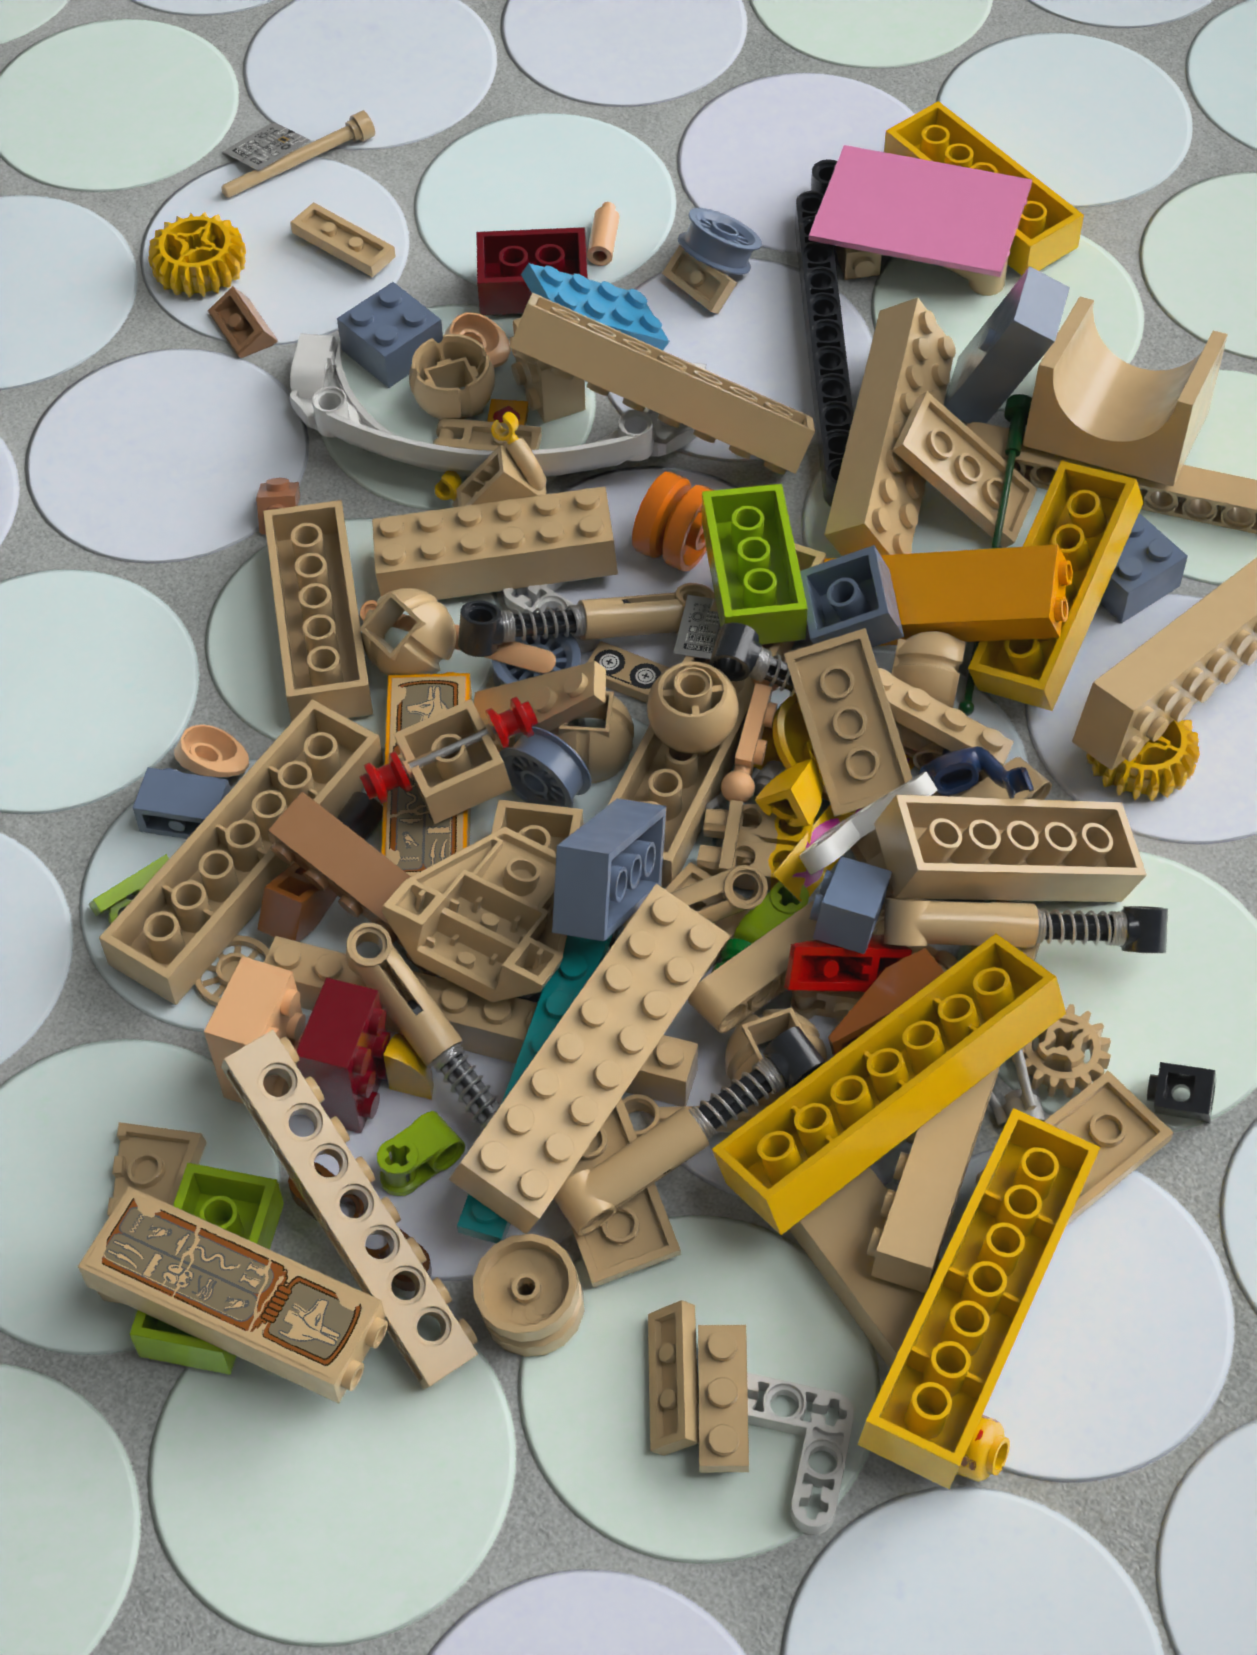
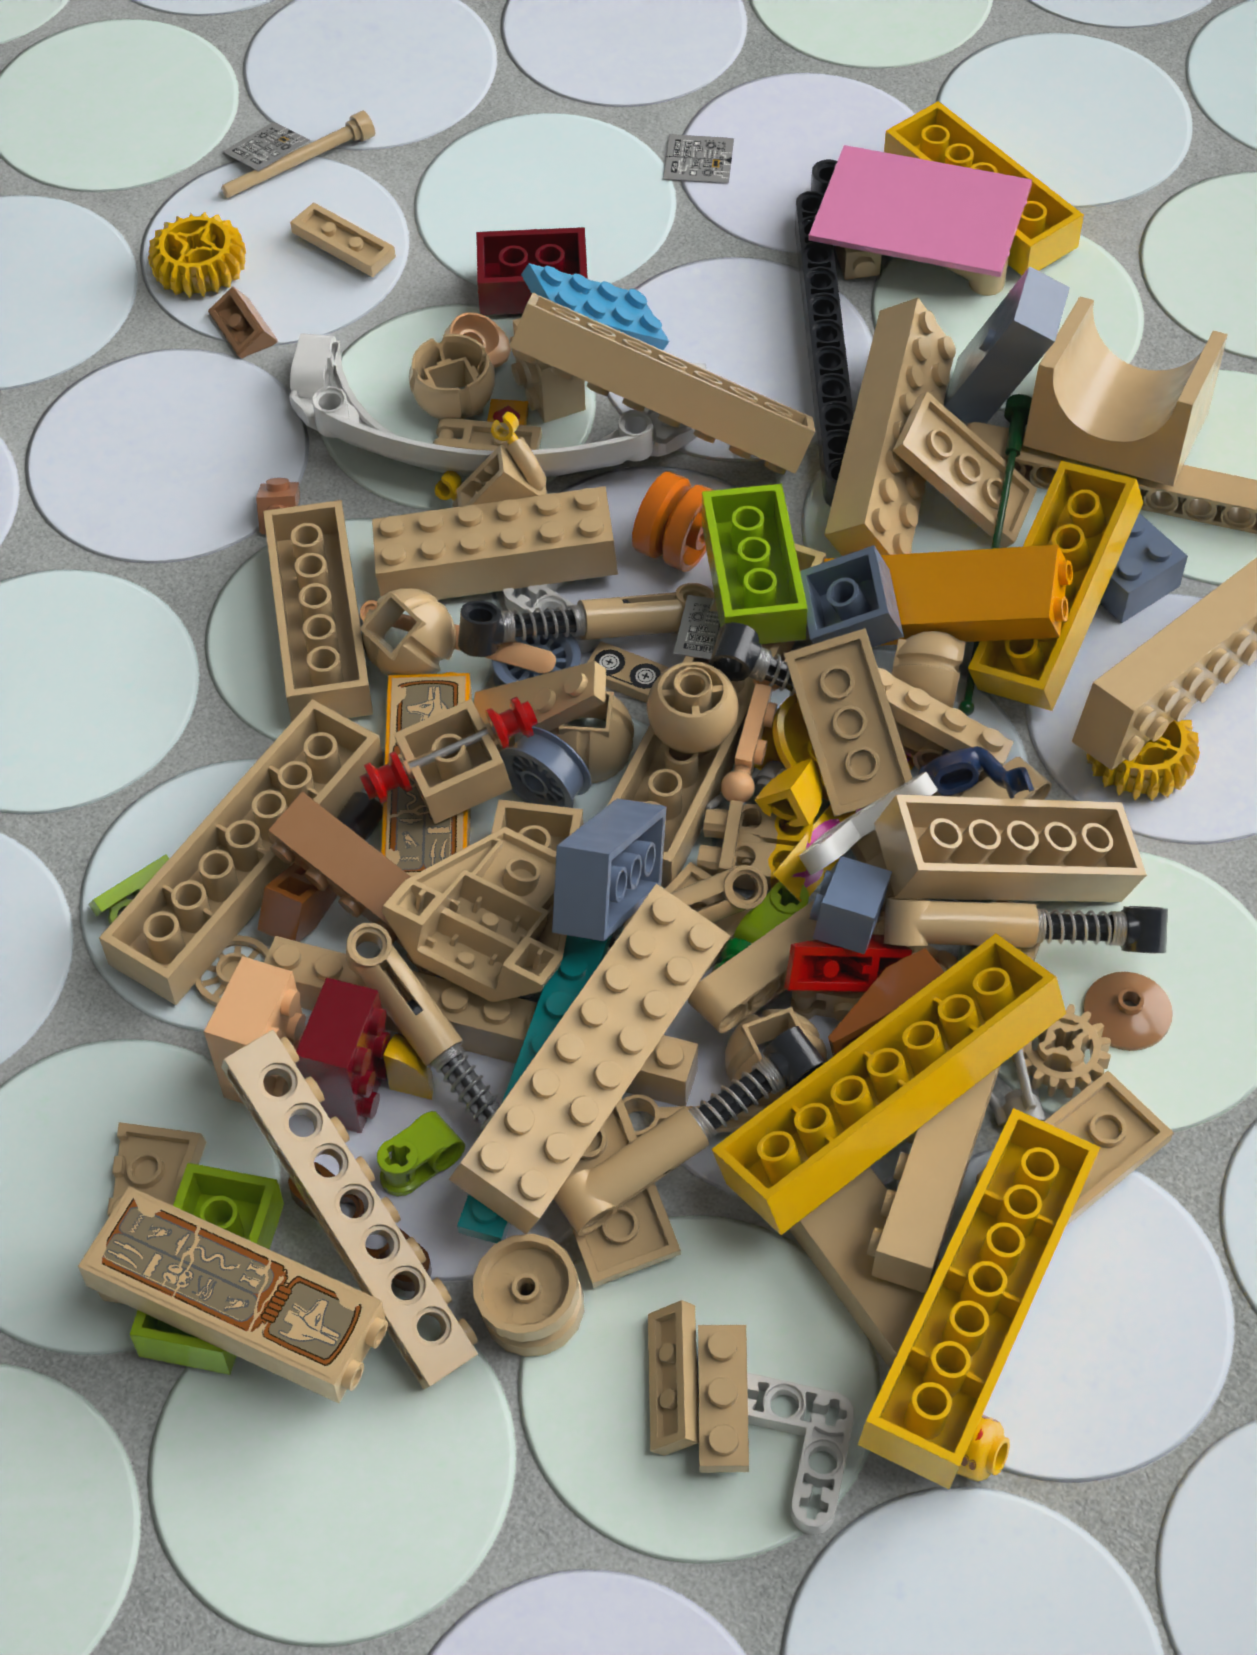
(176, 801): sand blue brick -> none
(211, 752): light nougat hat -> none
(387, 332): sand blue brick -> none
(603, 234): light nougat cylinder -> none
(698, 158): none -> light grey sticker
(699, 280): tan plate -> none
(719, 241): sand blue wheel -> none
(1125, 1025): none -> medium nougat dish
(1198, 1081): black brick -> none

